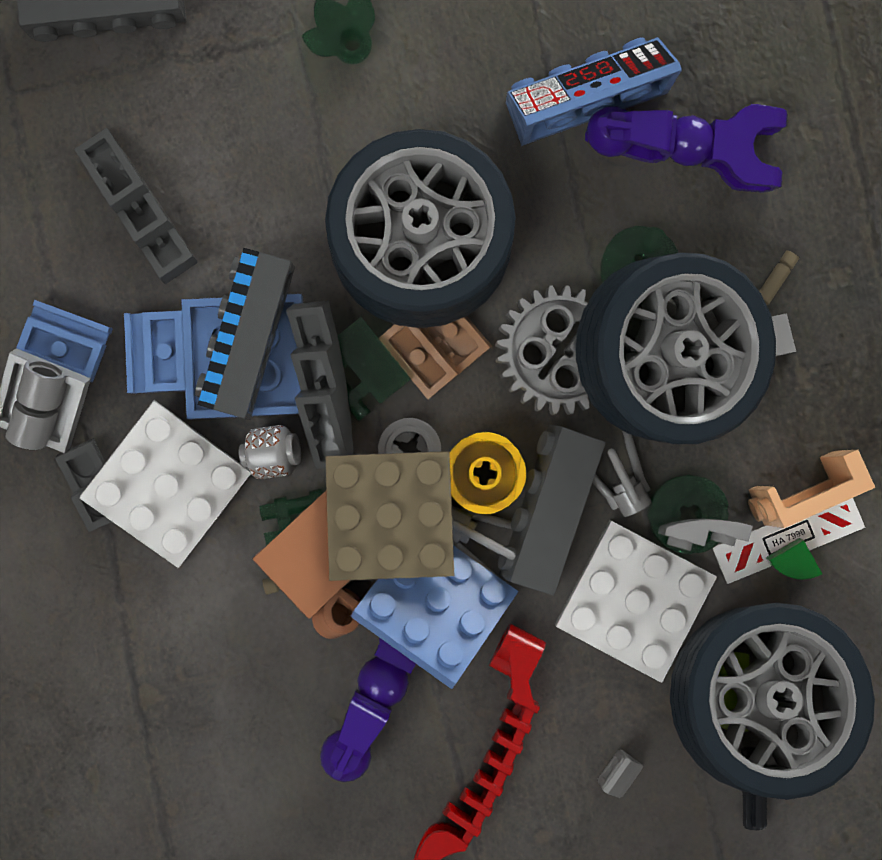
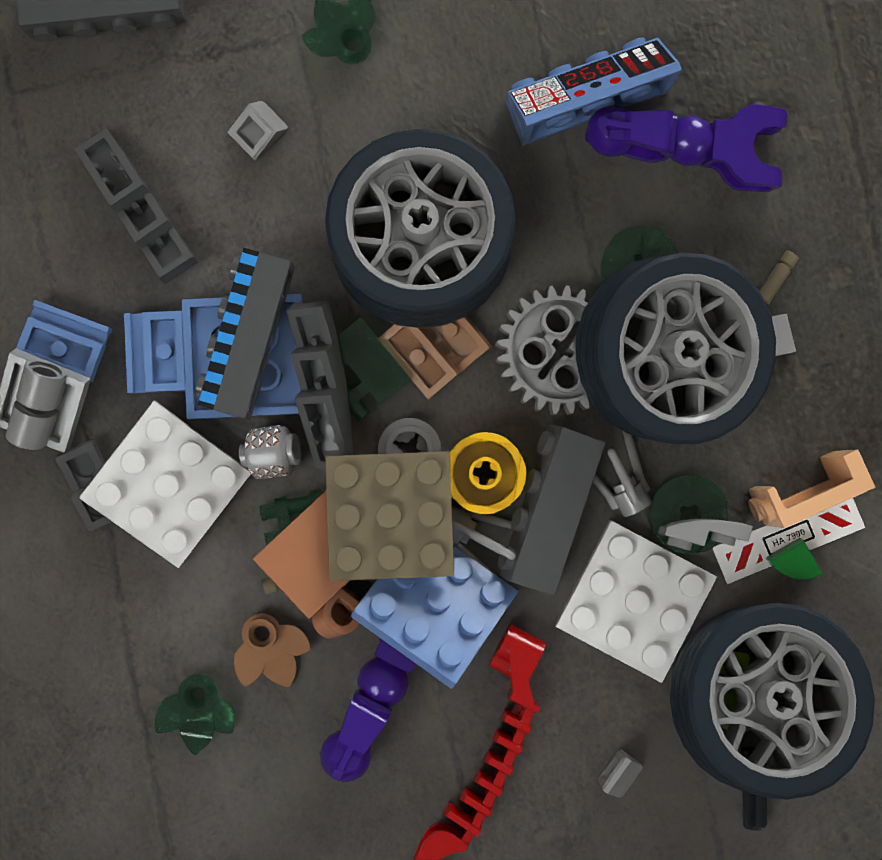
(193, 717): none -> clear green plate
(257, 129): none -> light grey slope
(271, 656): none -> medium nougat plate

